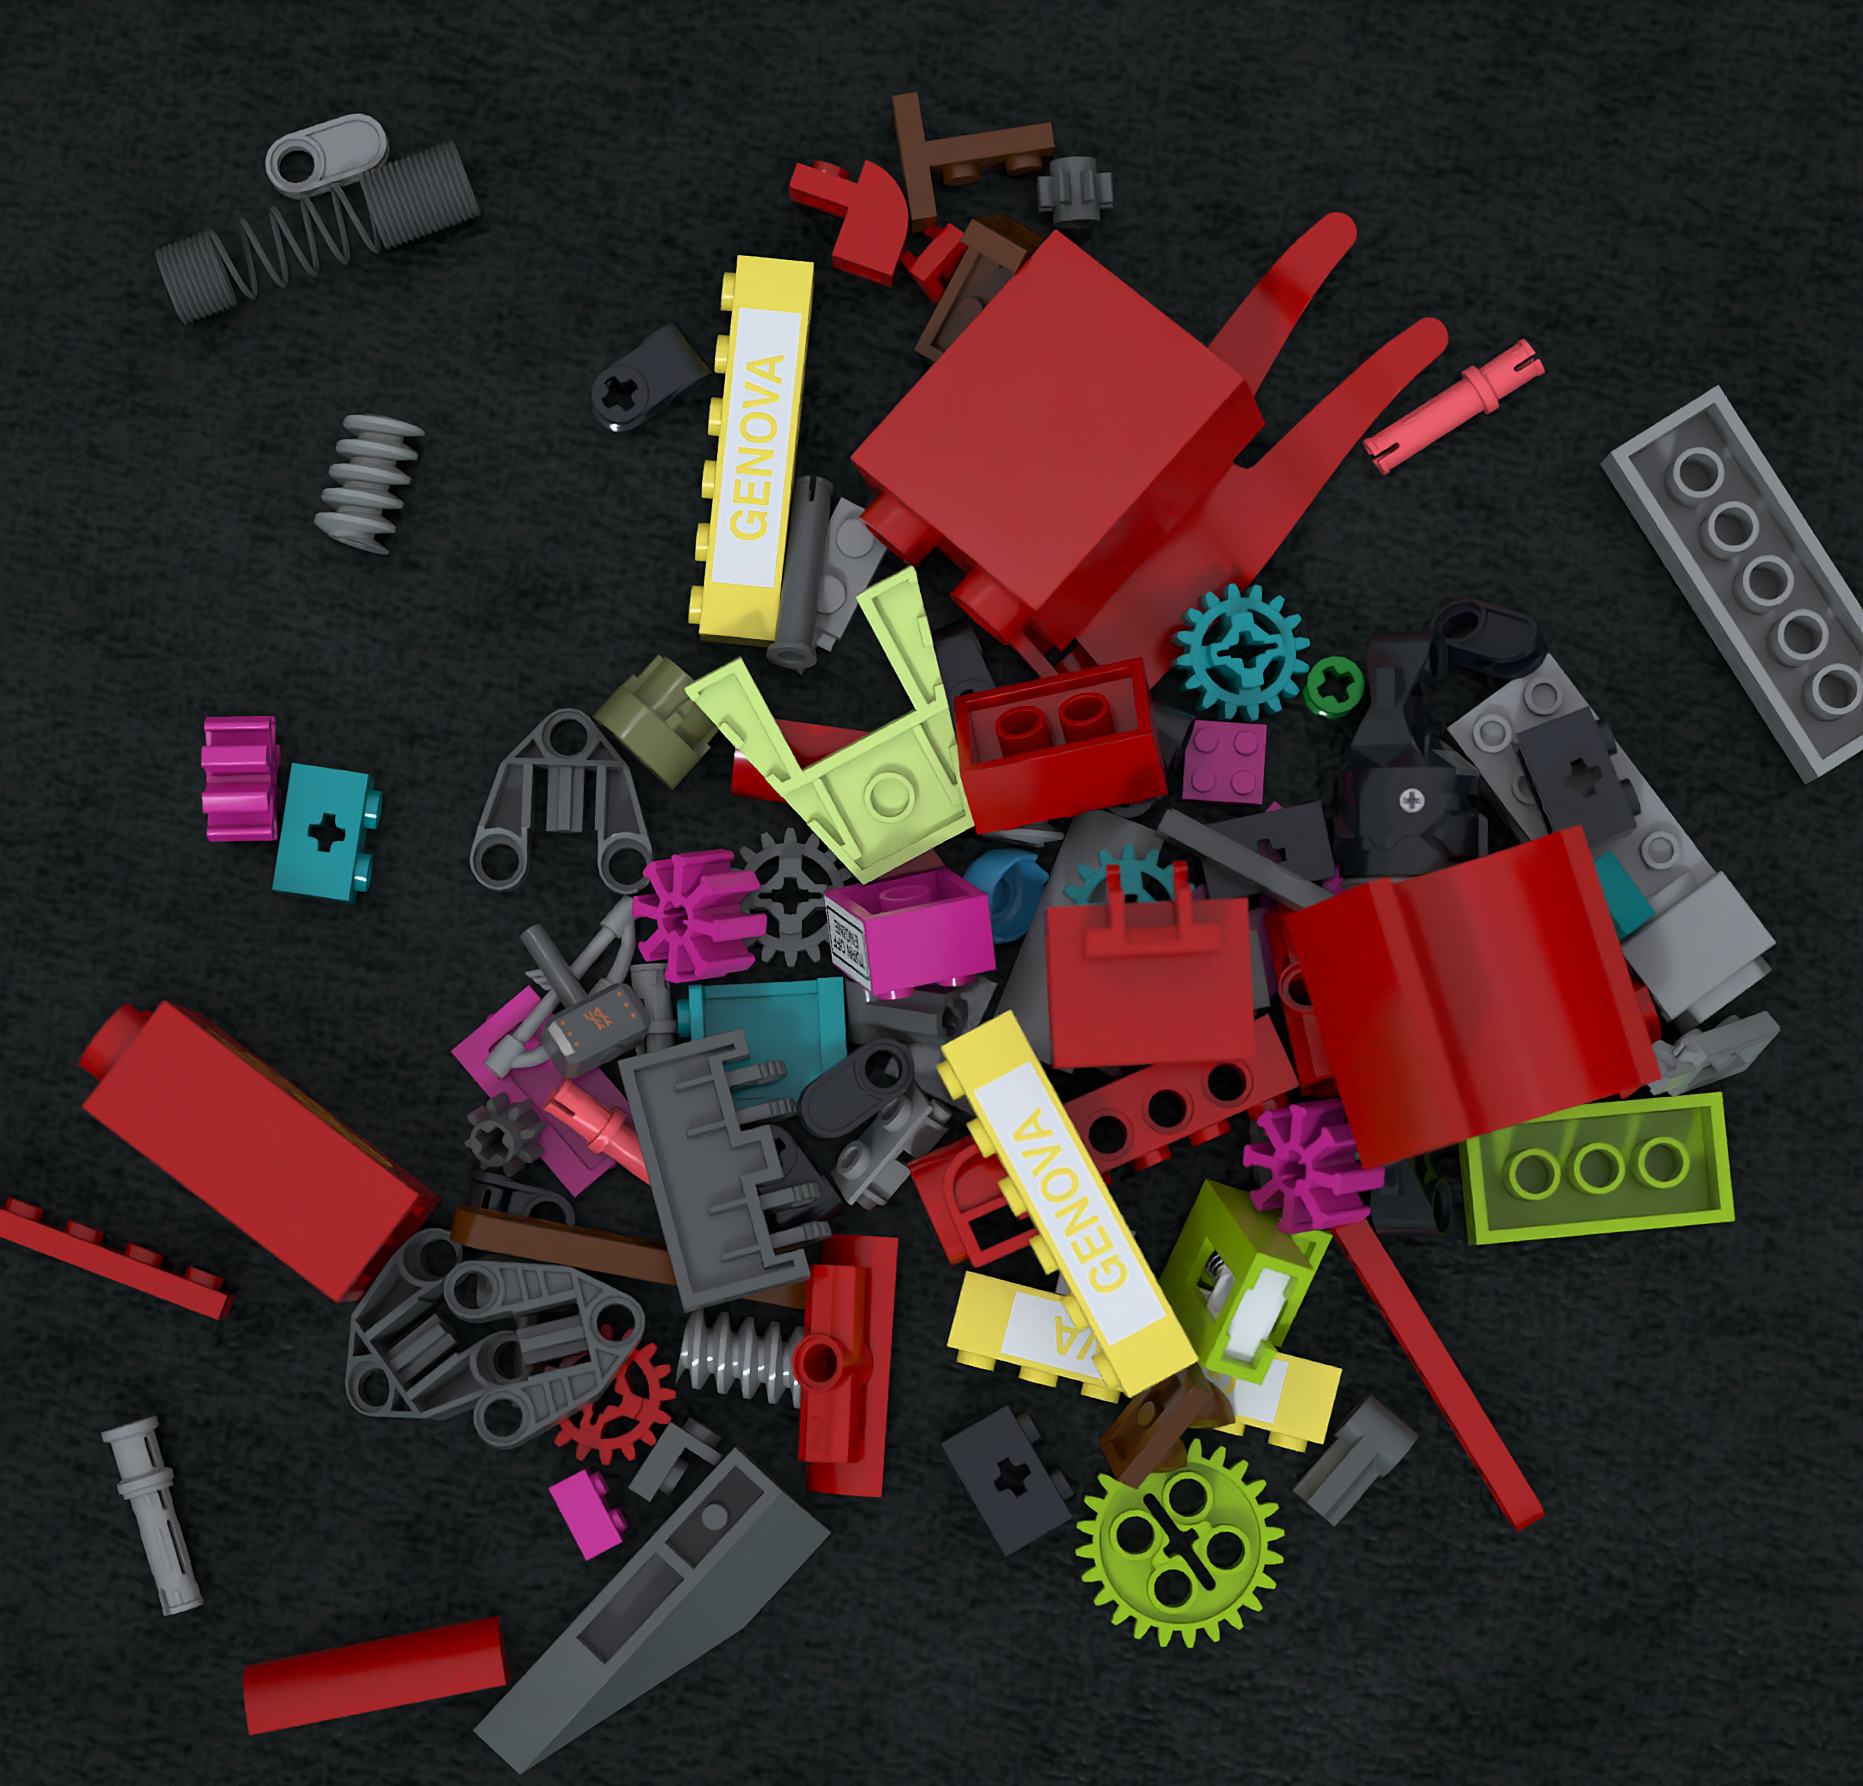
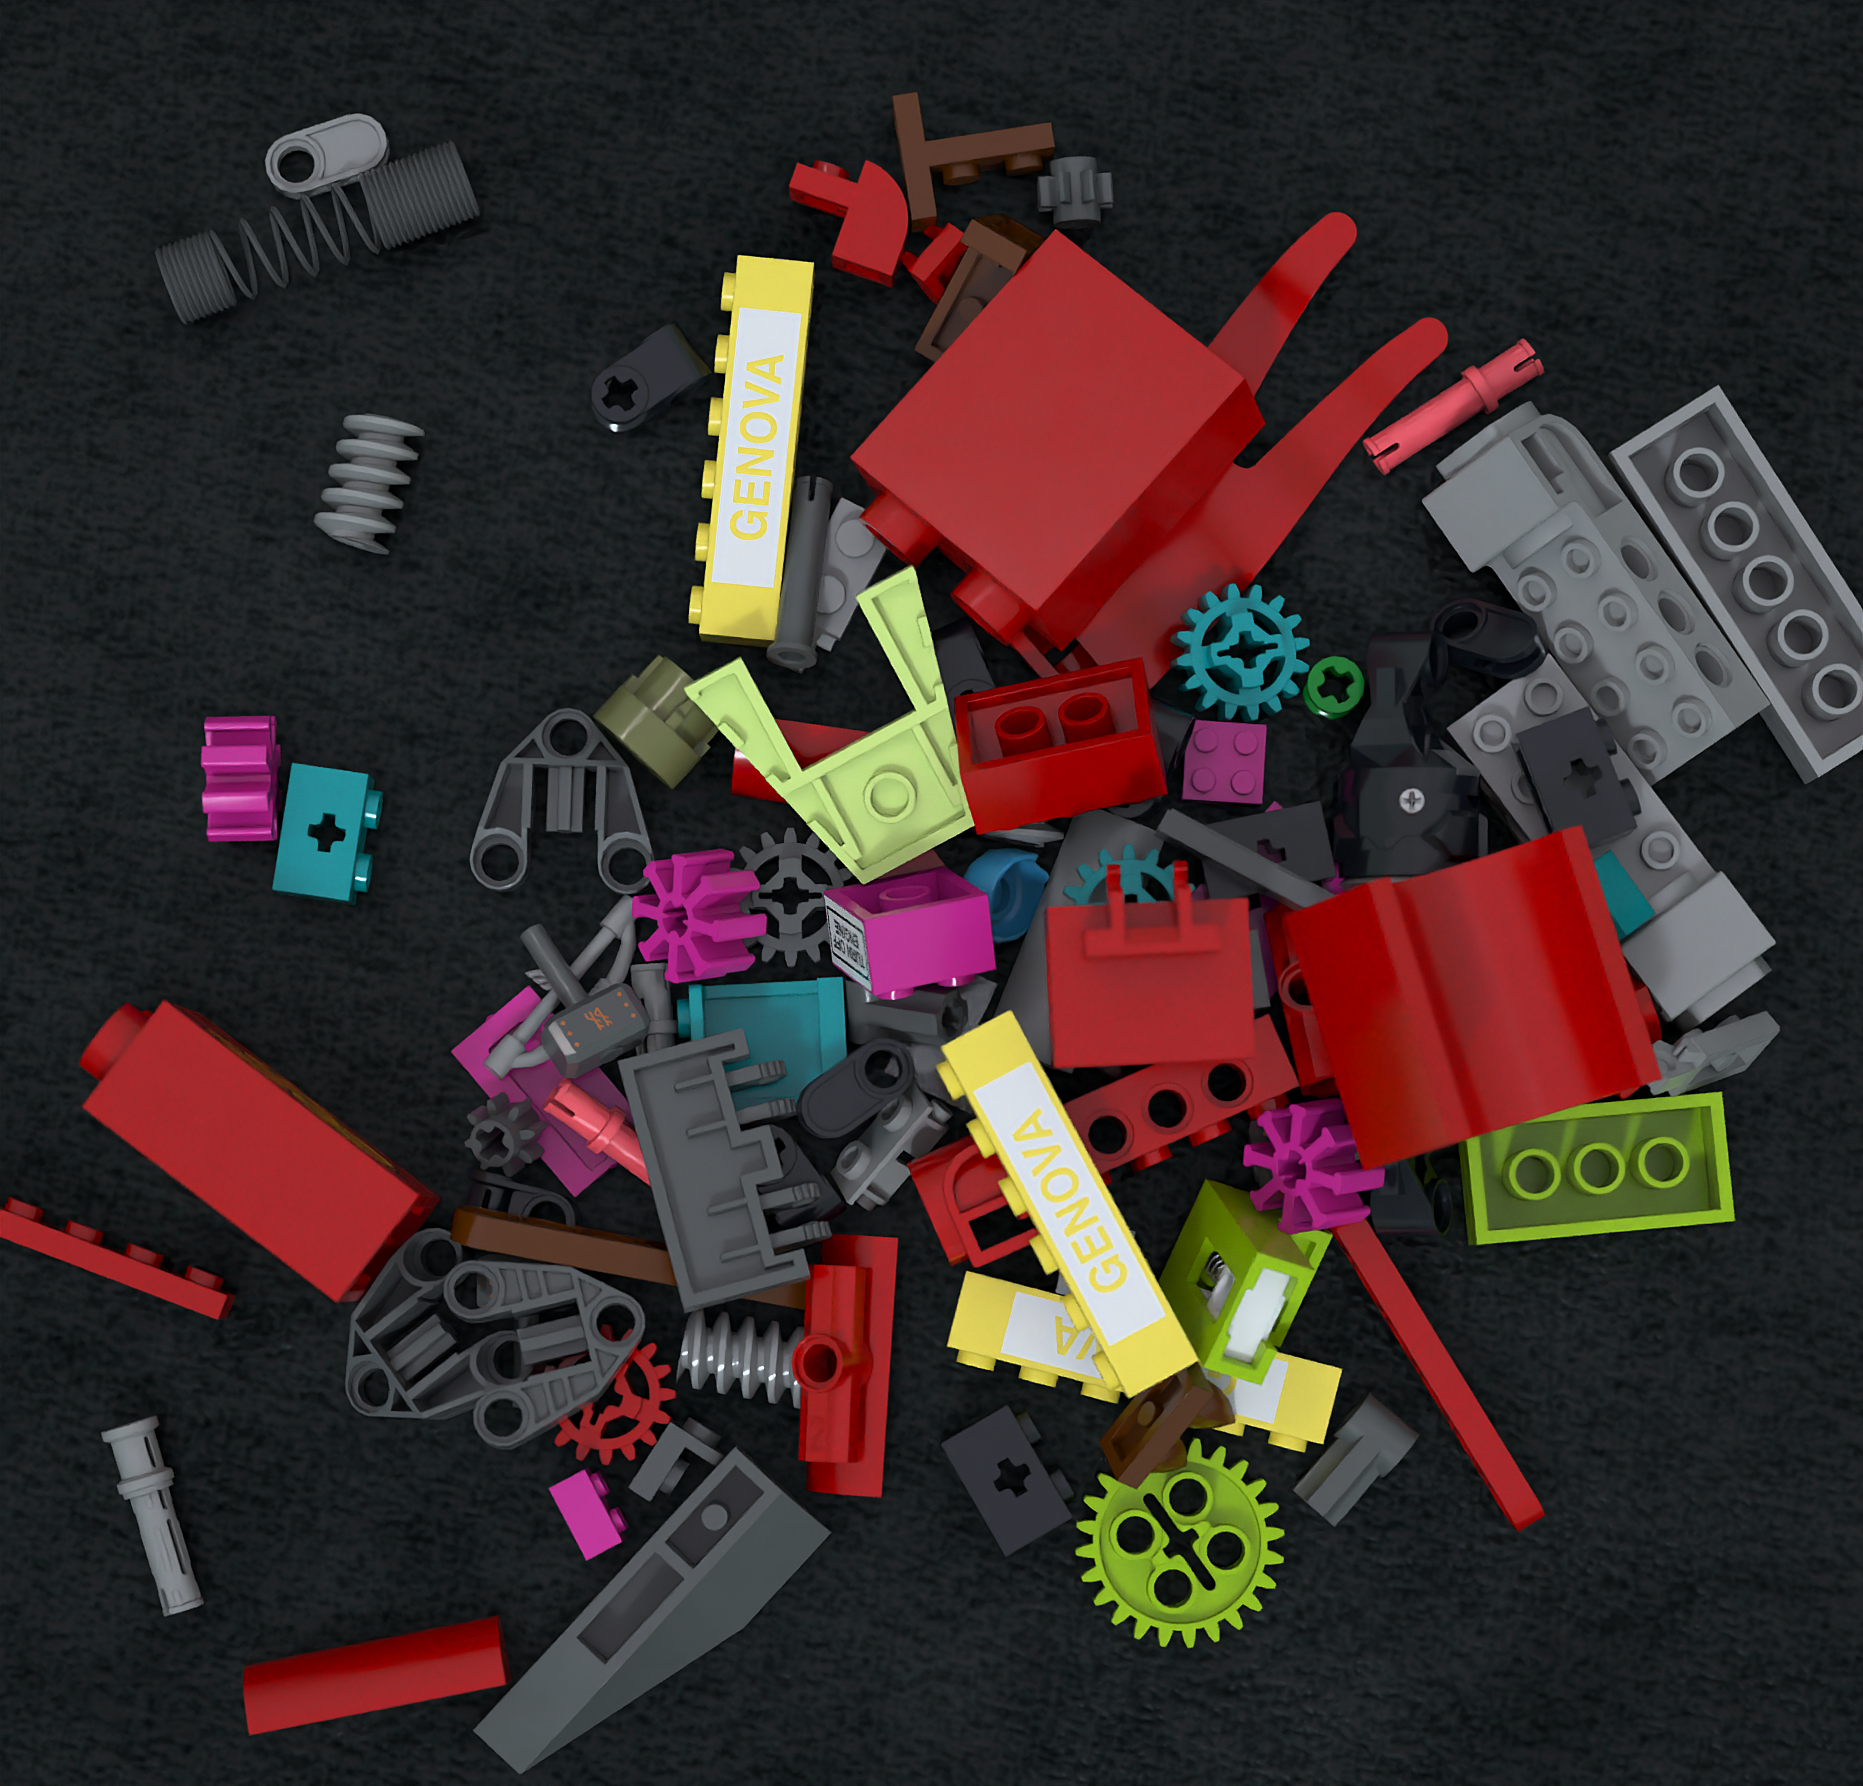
(1598, 586): none -> light grey brick

